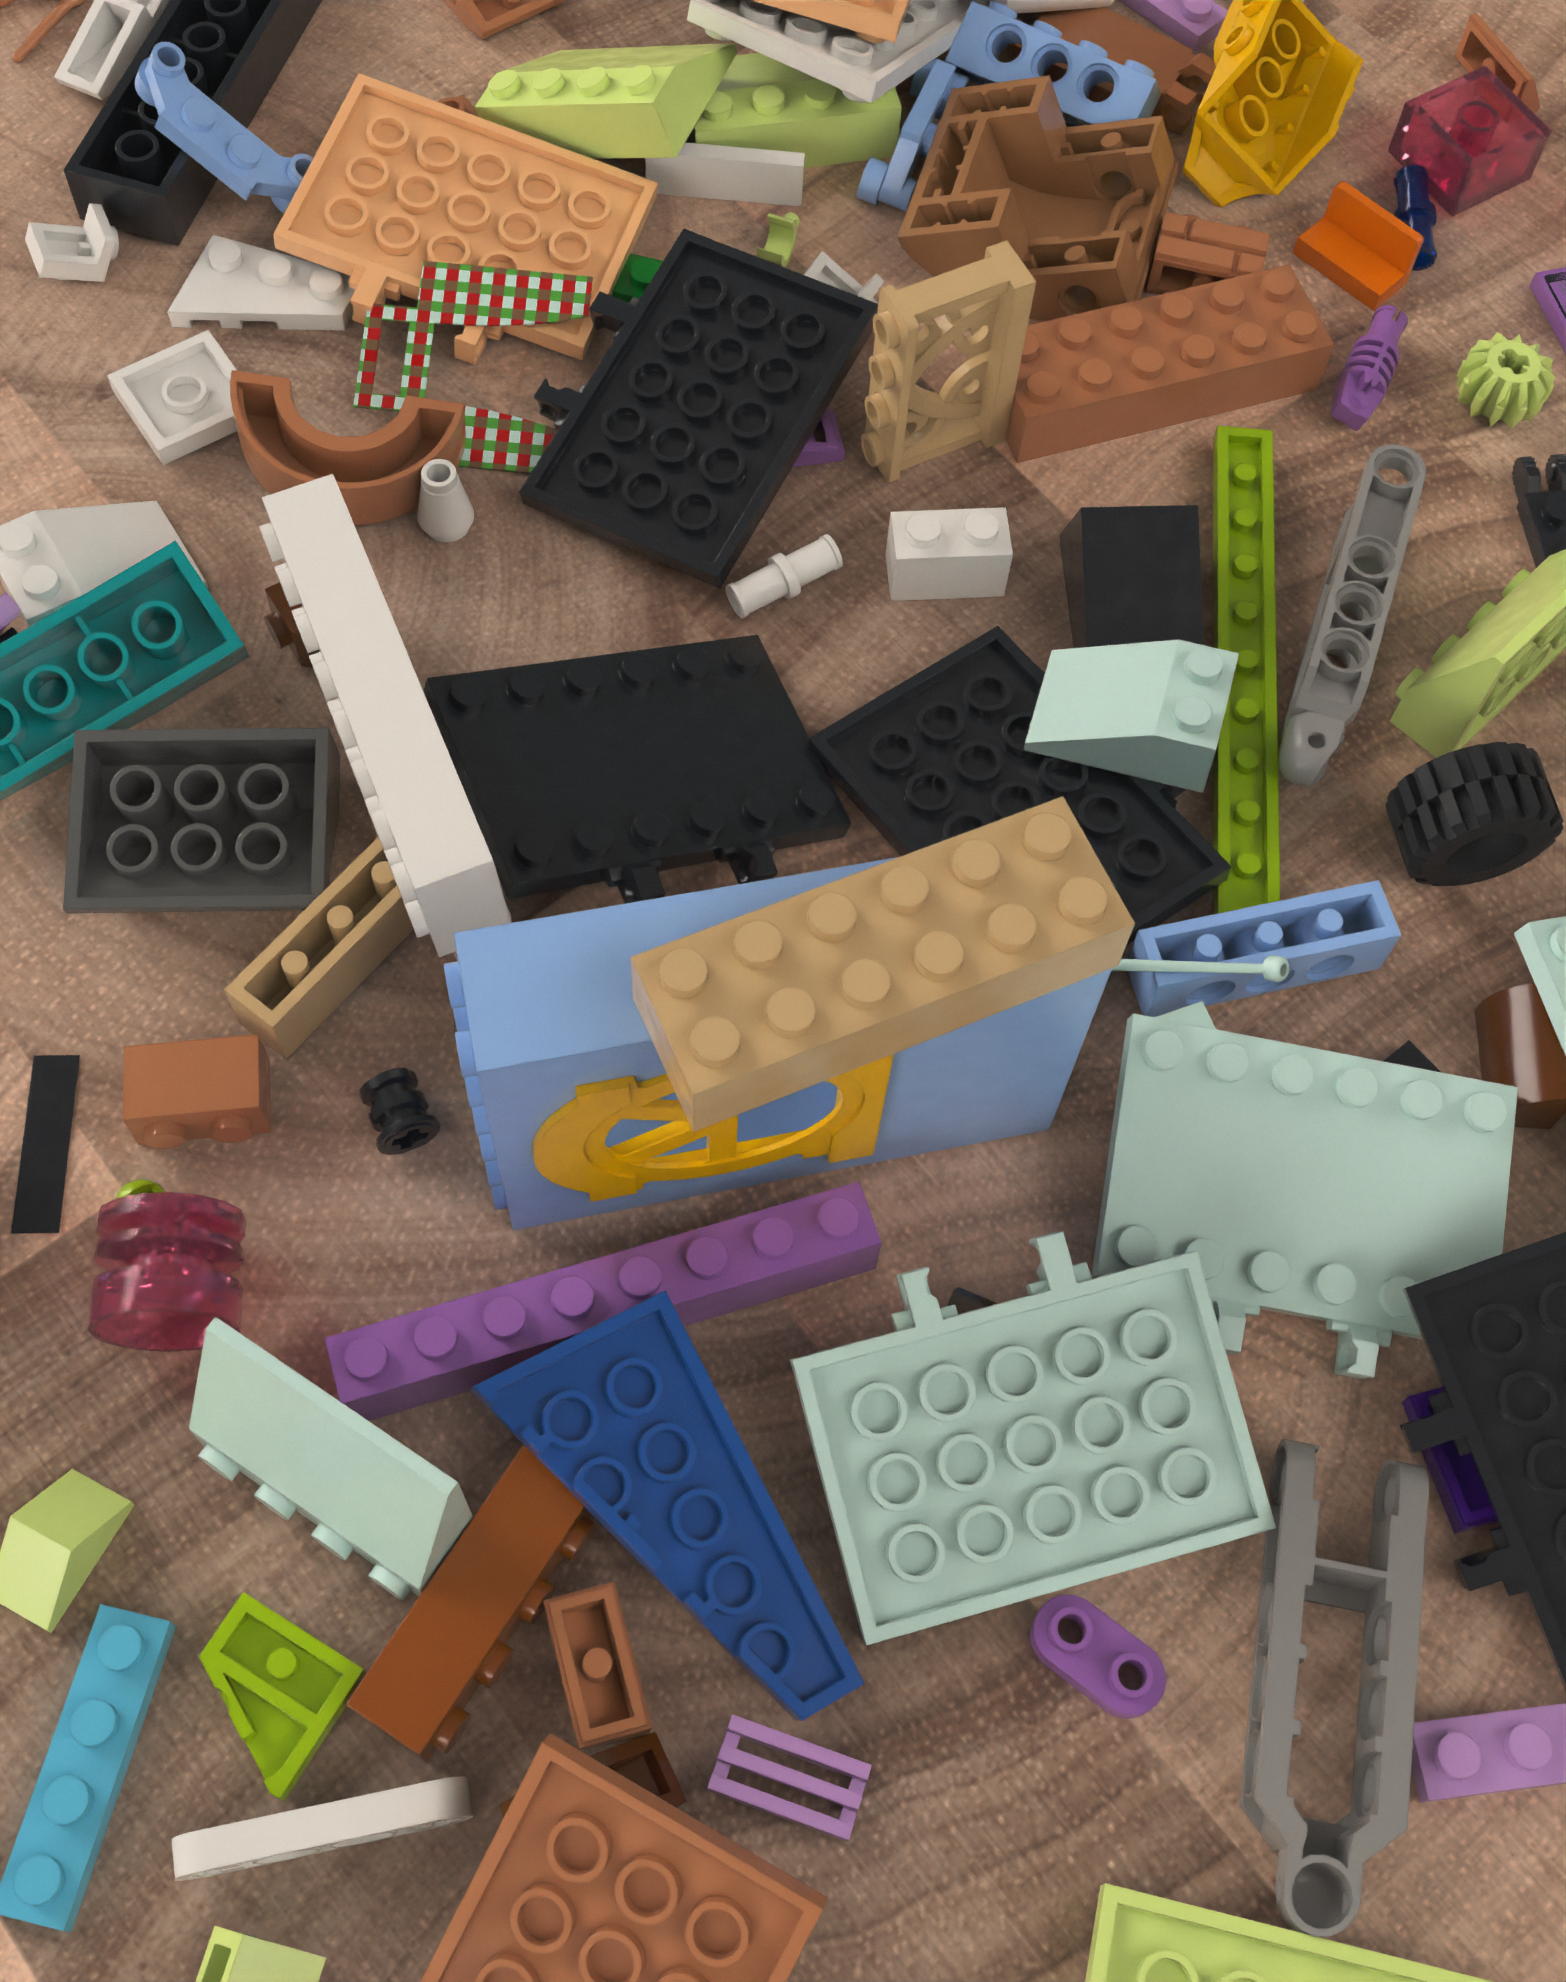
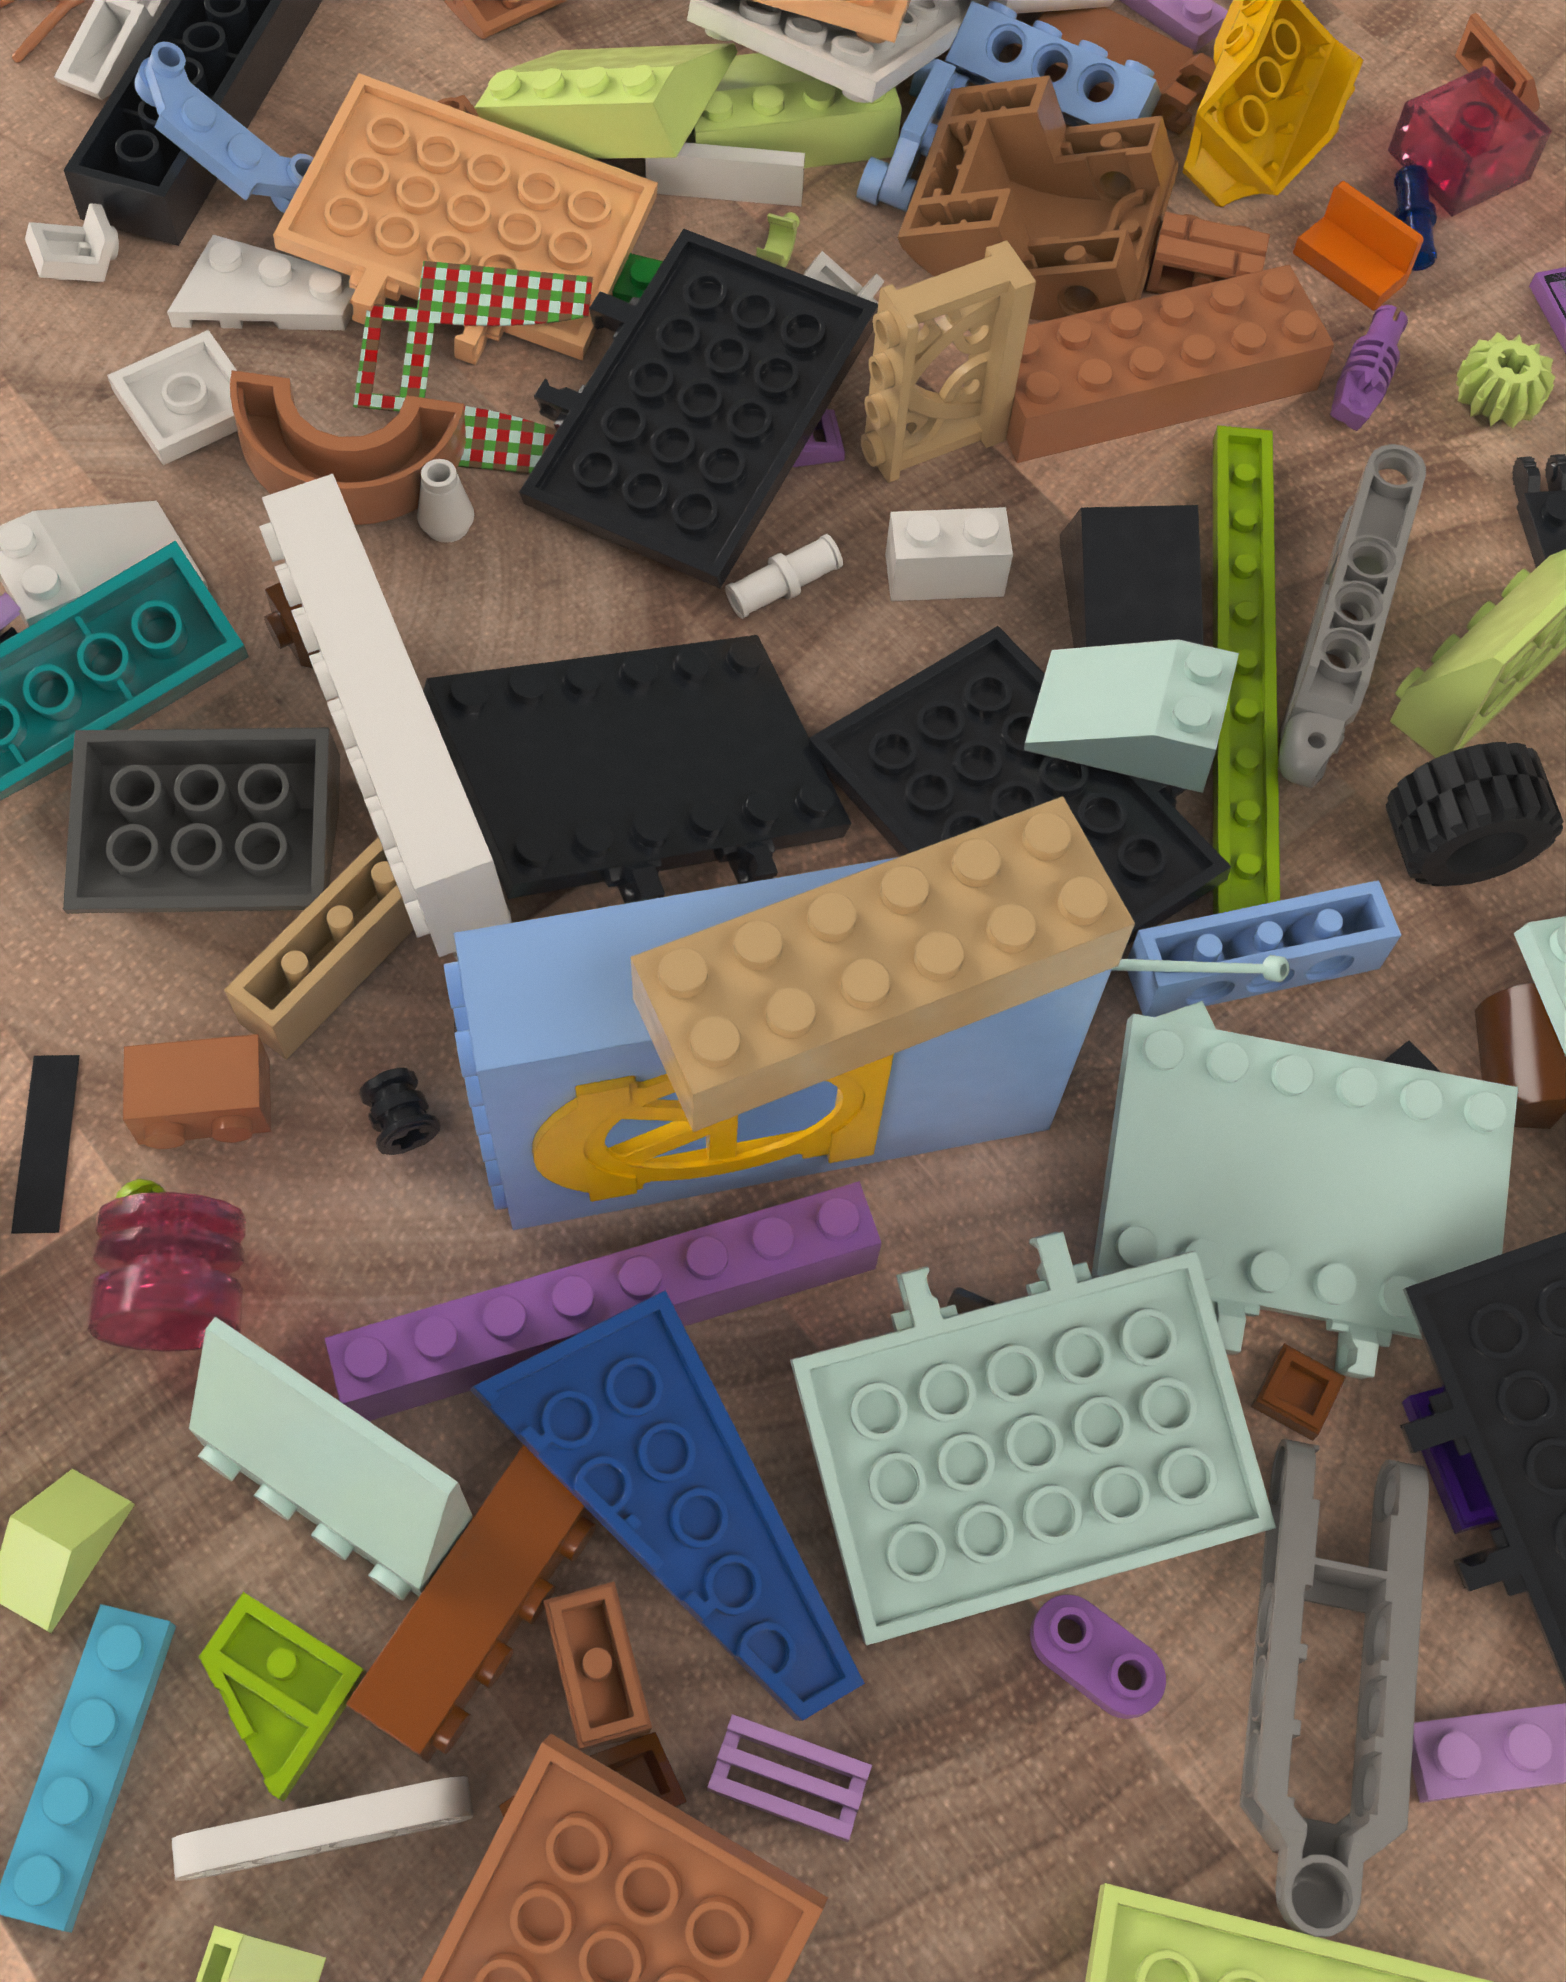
(1298, 1392): none -> dark orange tile

